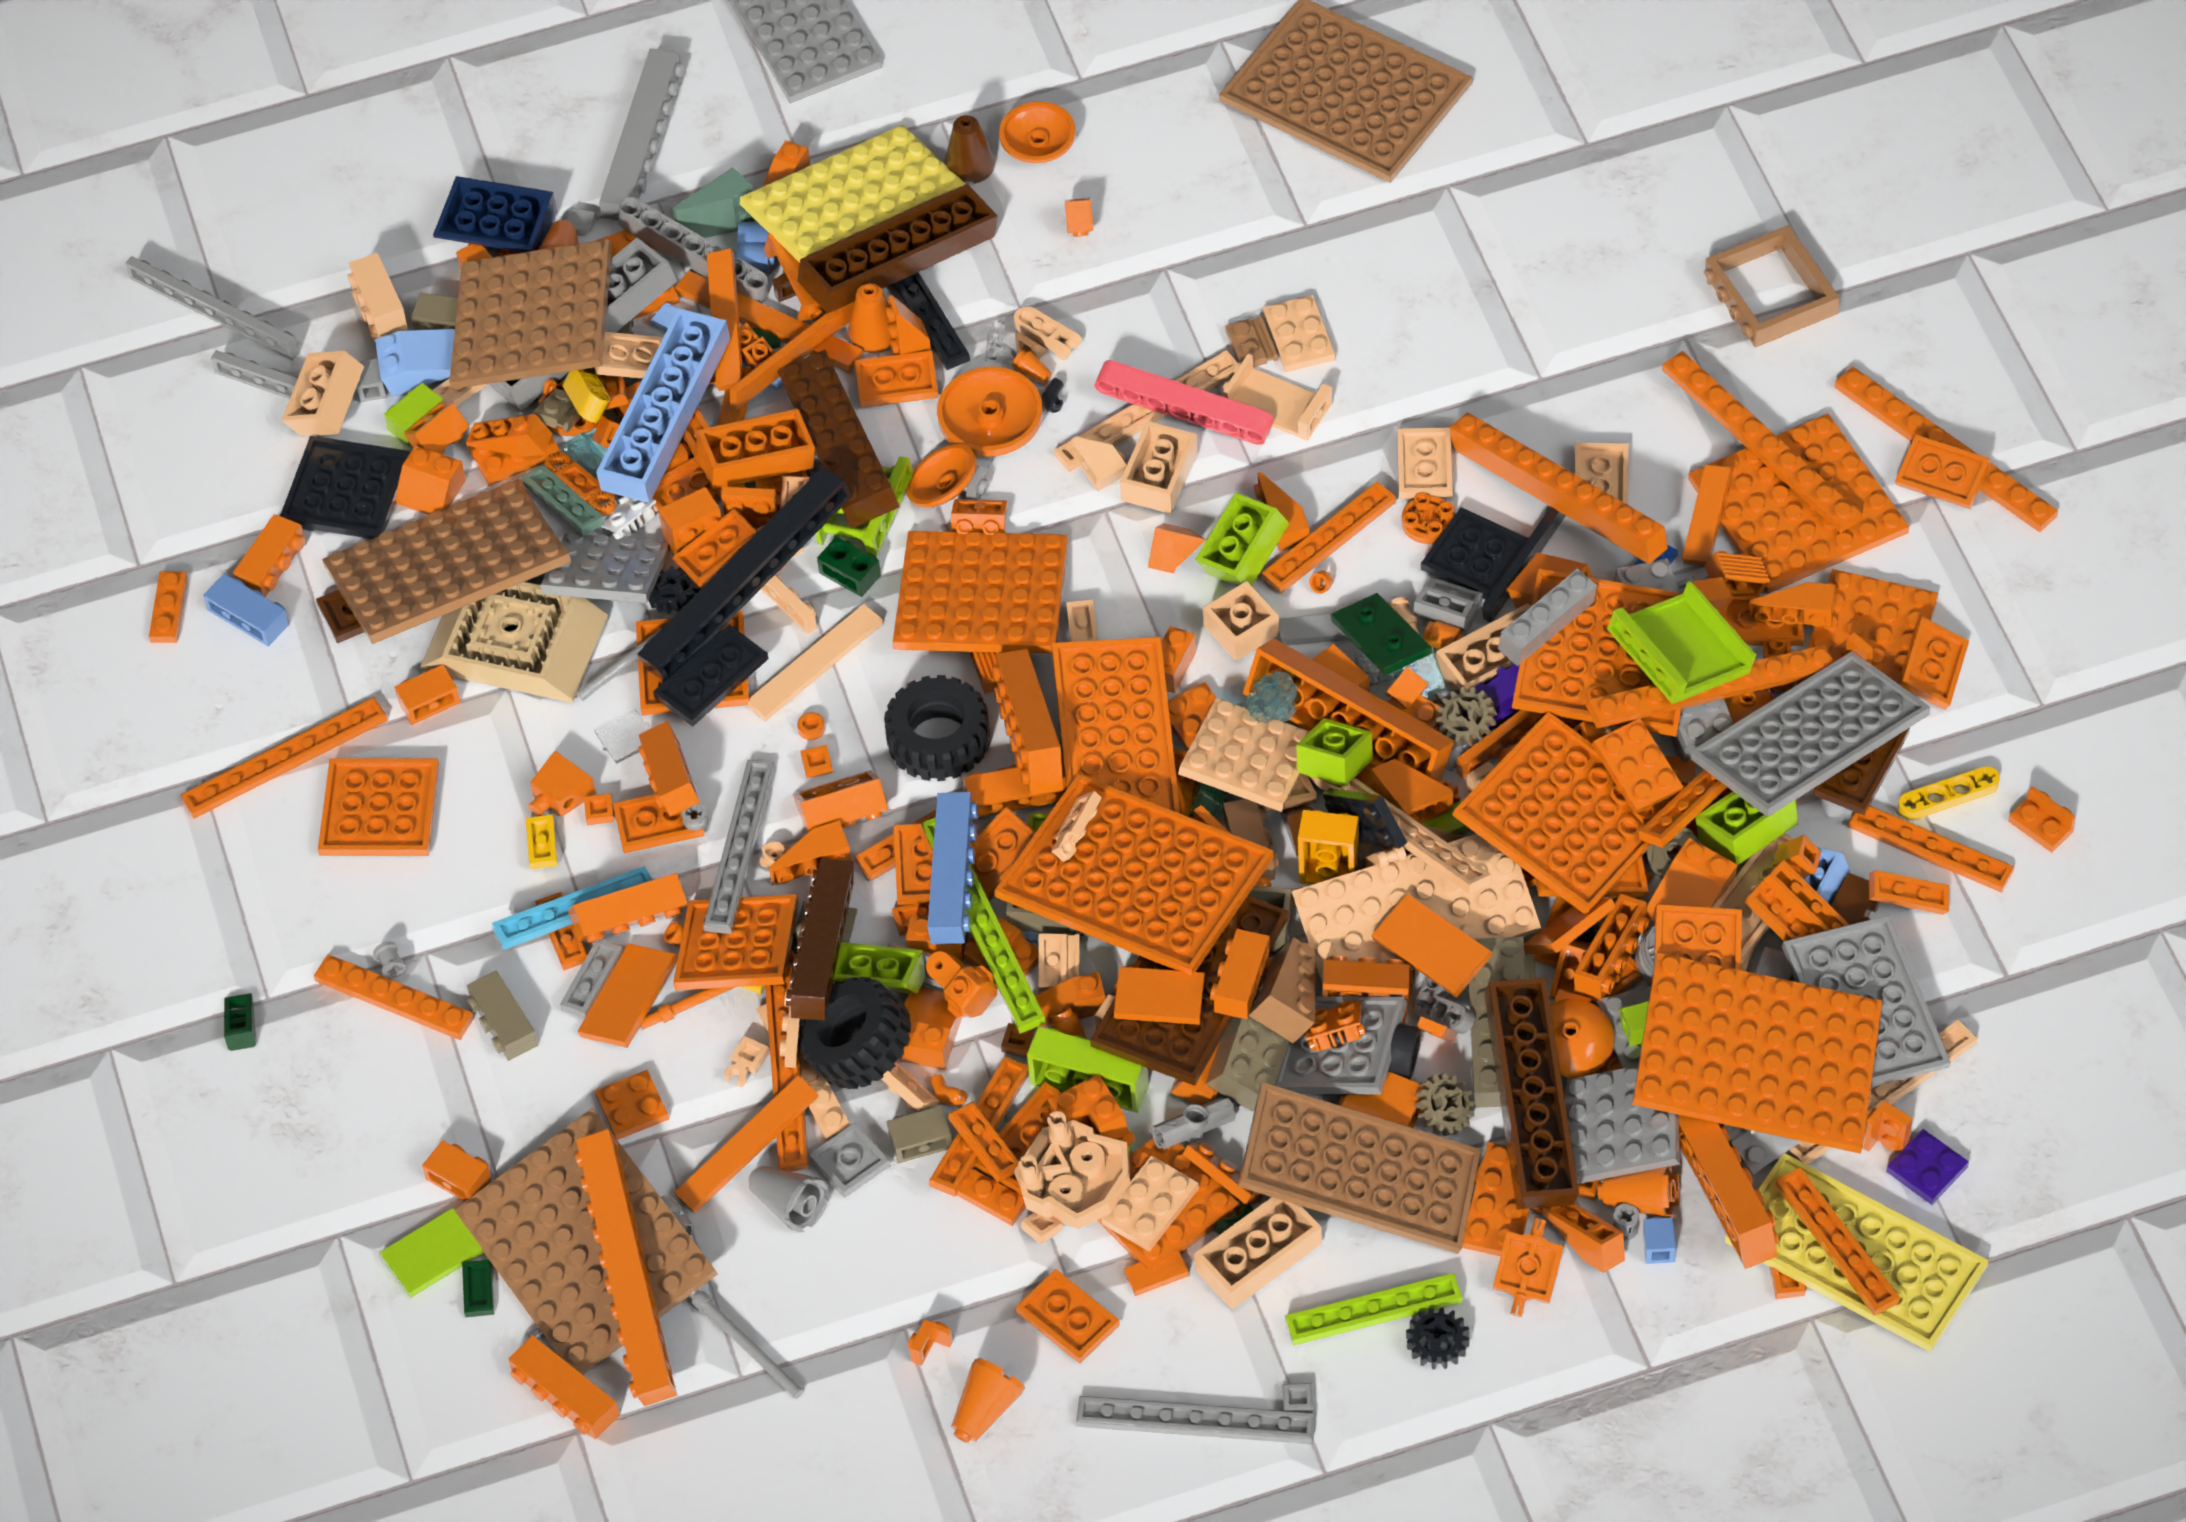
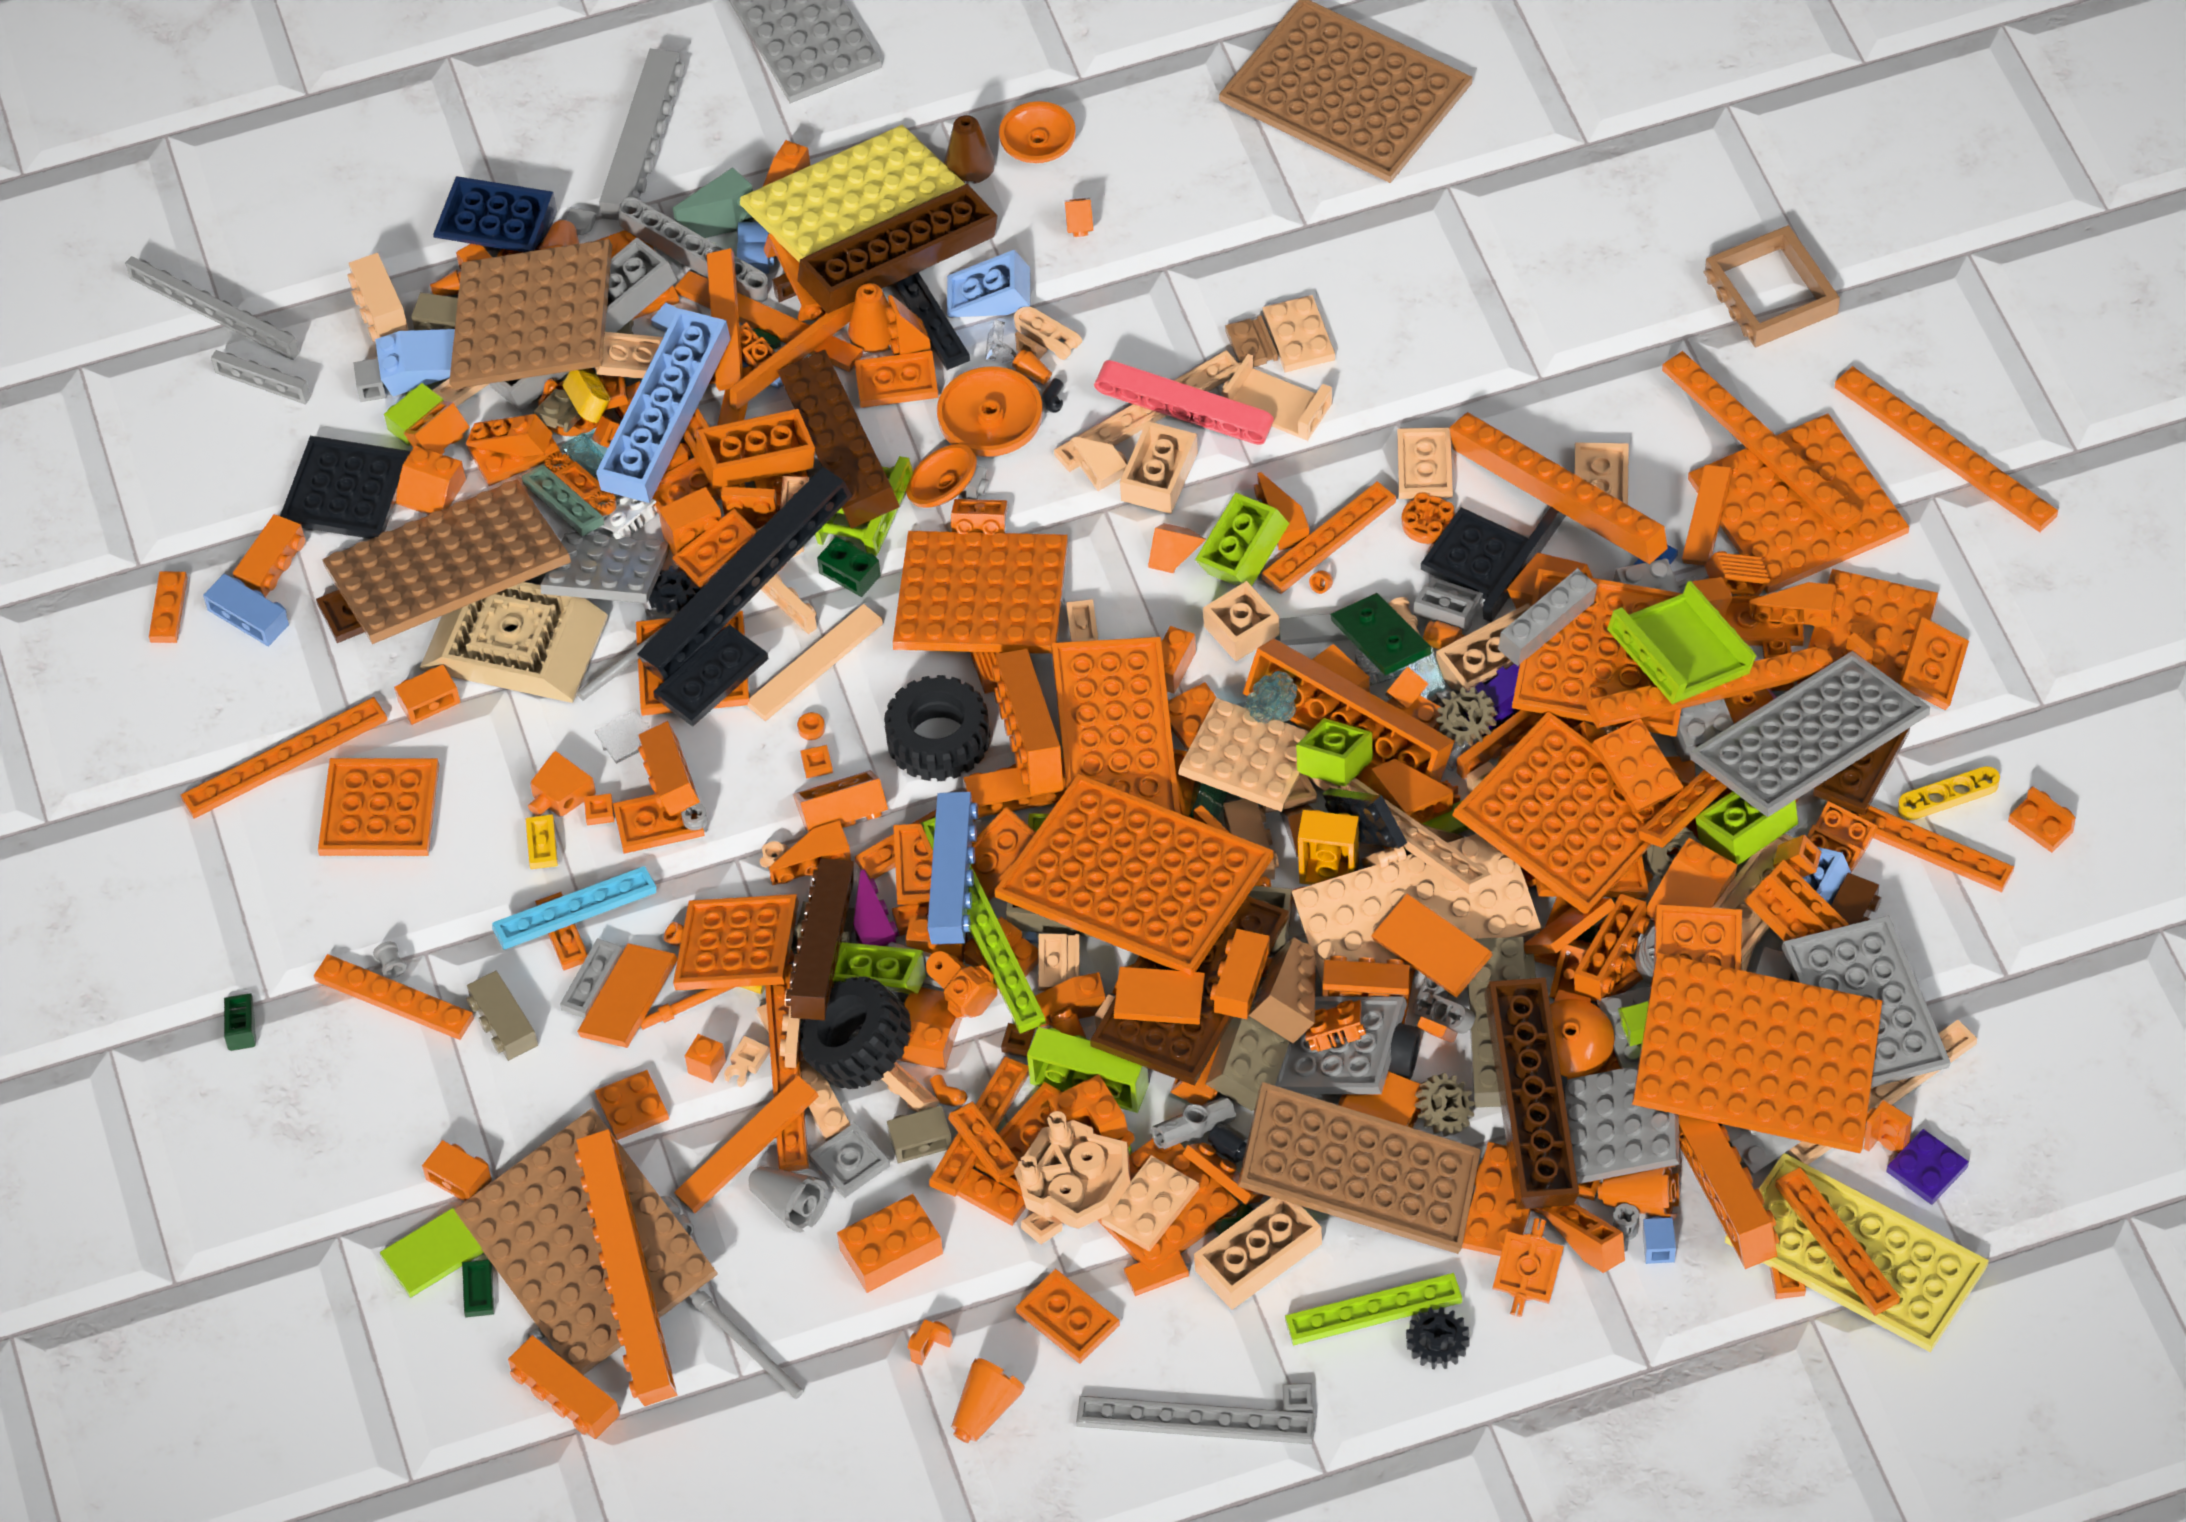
(322, 393): light nougat brick -> none
(447, 285): none -> orange cone
(628, 907): orange brick -> none
(705, 1058): none -> orange brick
(739, 847): light grey tile -> none
(871, 914): none -> magenta slope
(889, 1243): none -> orange brick
(990, 287): none -> light blue slope
(1074, 825): light nougat hinge -> none
(1228, 1142): none -> black brick
(1842, 833): none -> orange slope
(1908, 892): orange plate -> none
(1942, 471): orange plate -> none

